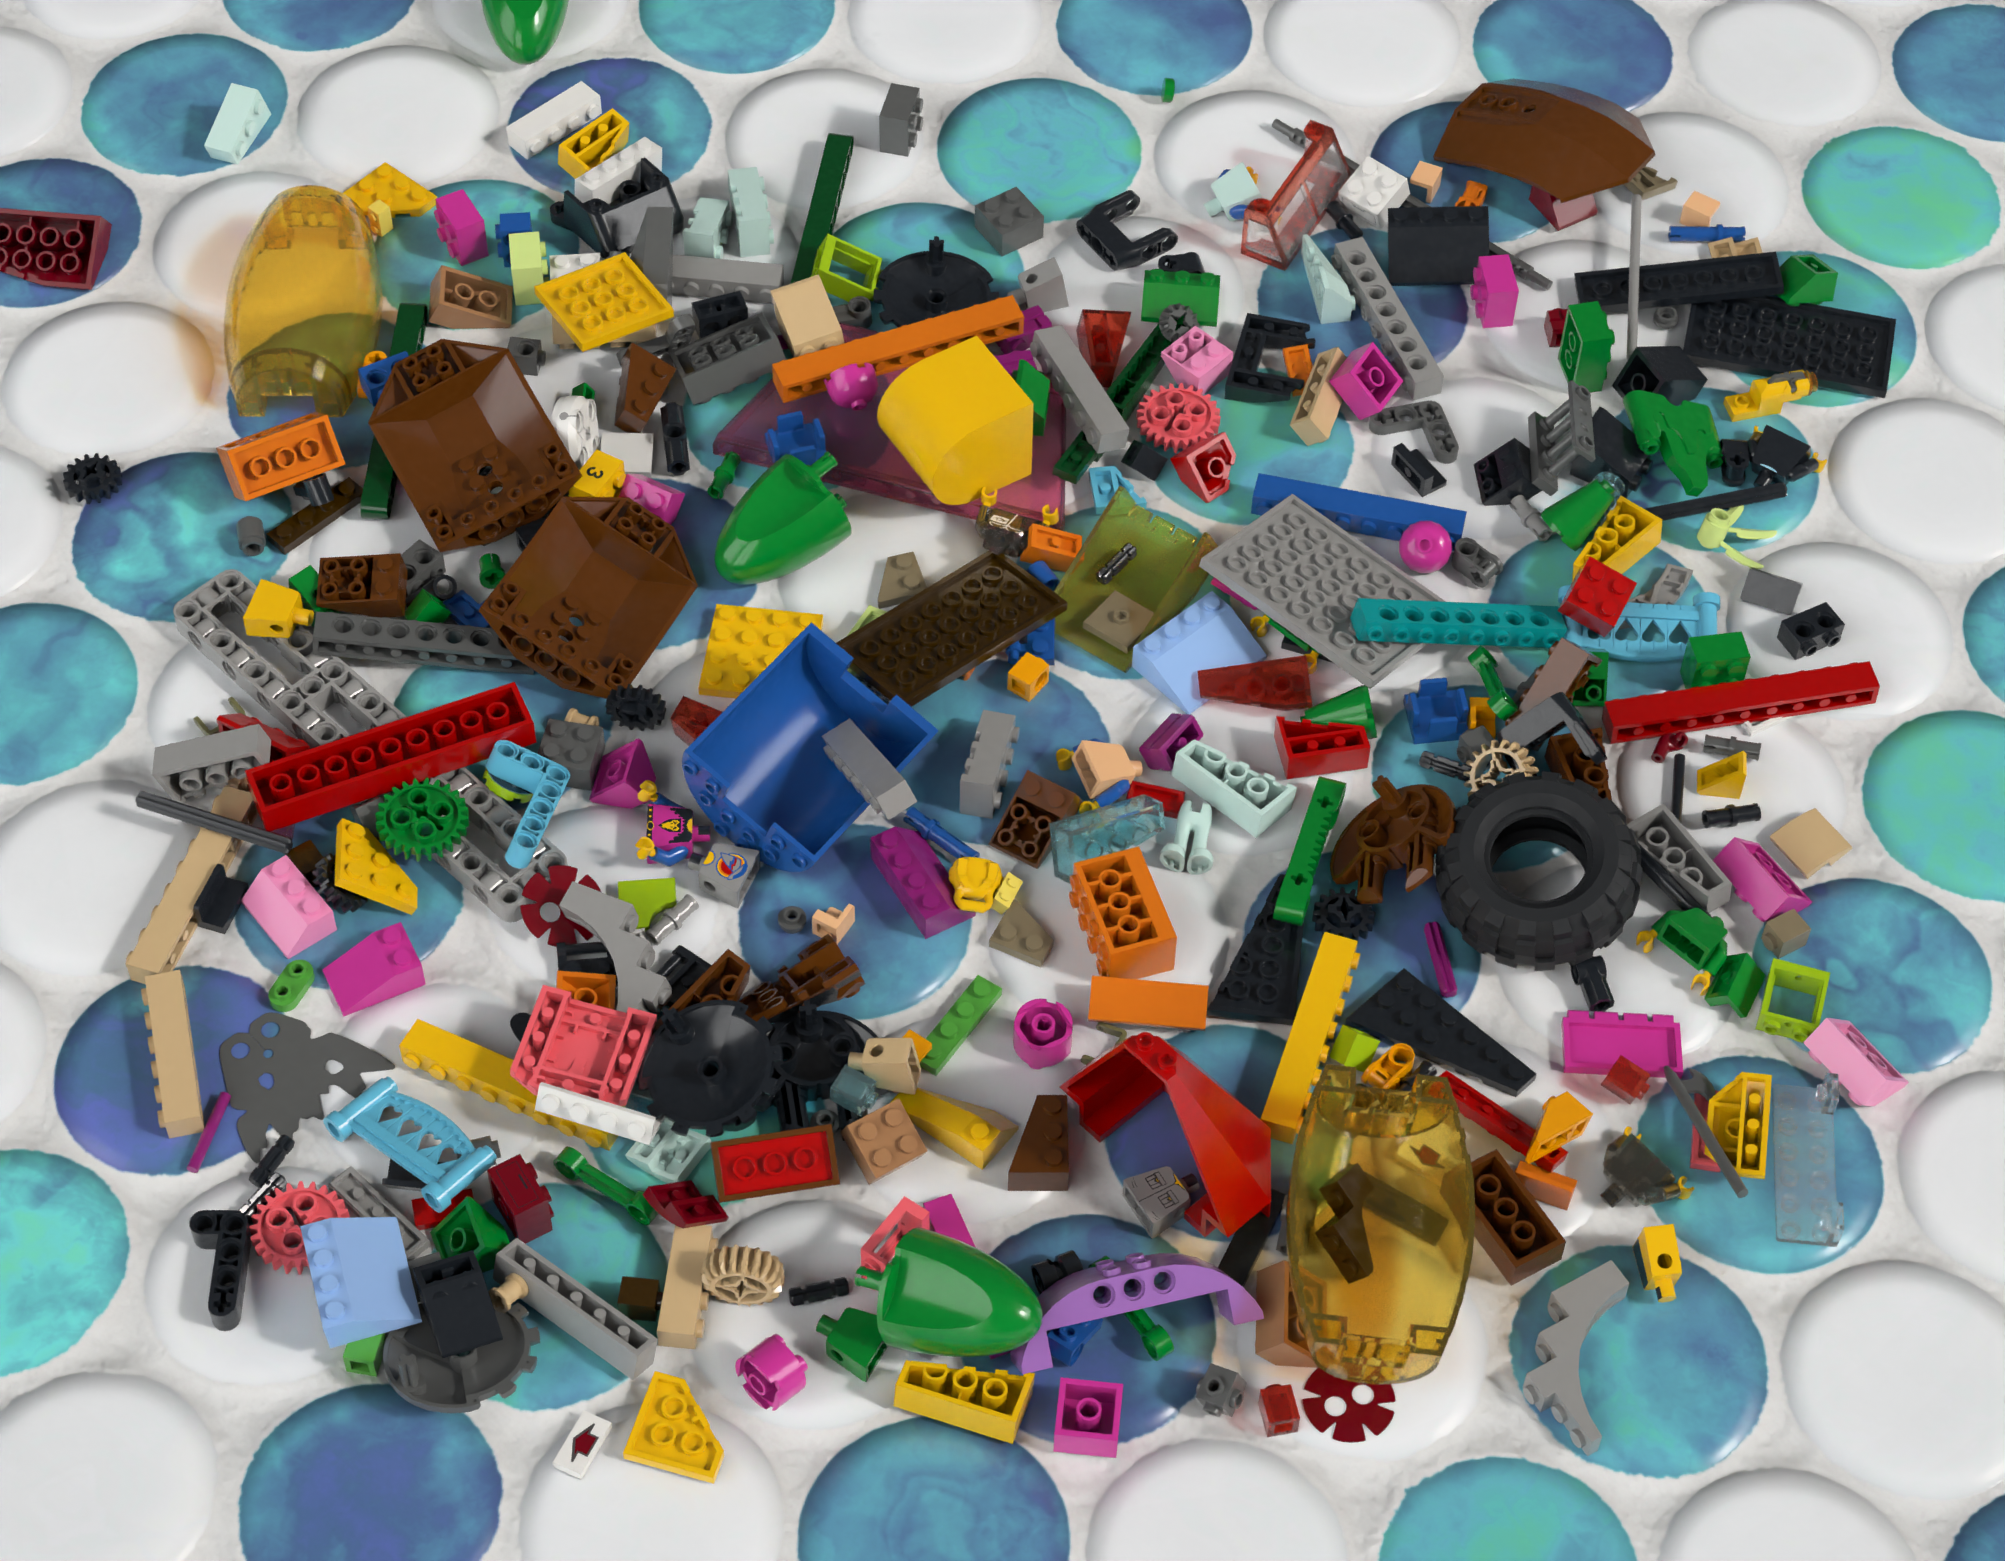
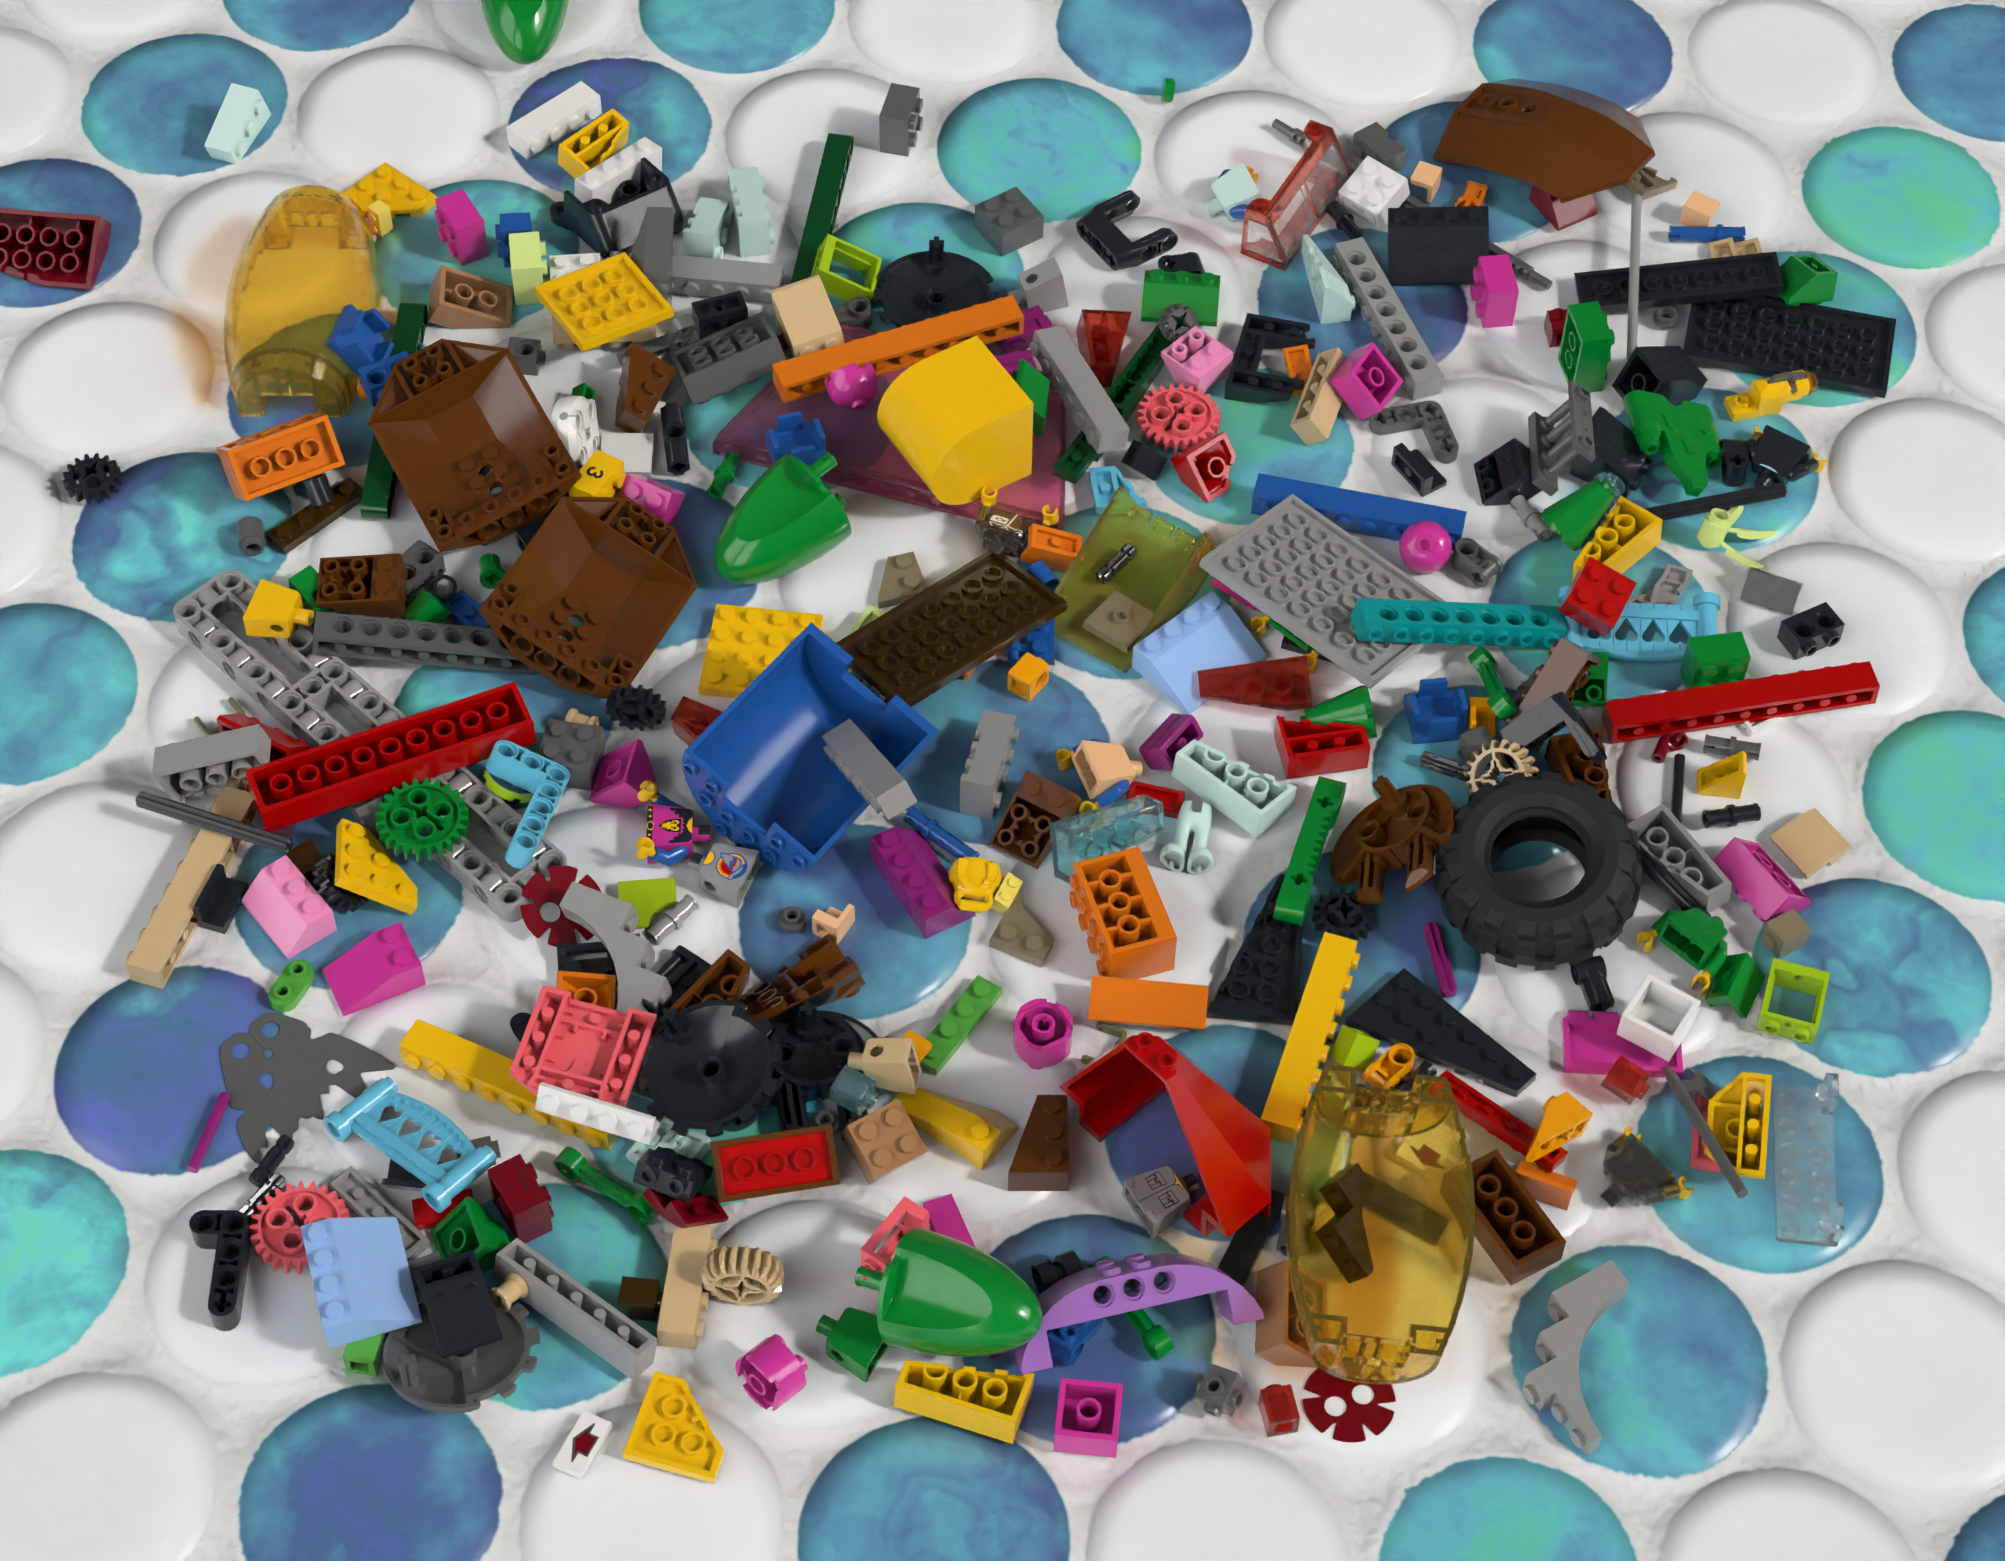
(174, 1054): tan brick -> none
(358, 337): none -> blue panel
(672, 1173): none -> black plate
(818, 1291): black axle -> none
(1374, 142): none -> dark grey brick
(1658, 1017): none -> white piece
(1658, 1260): yellow torso -> none
(1855, 1061): bright pink slope -> none

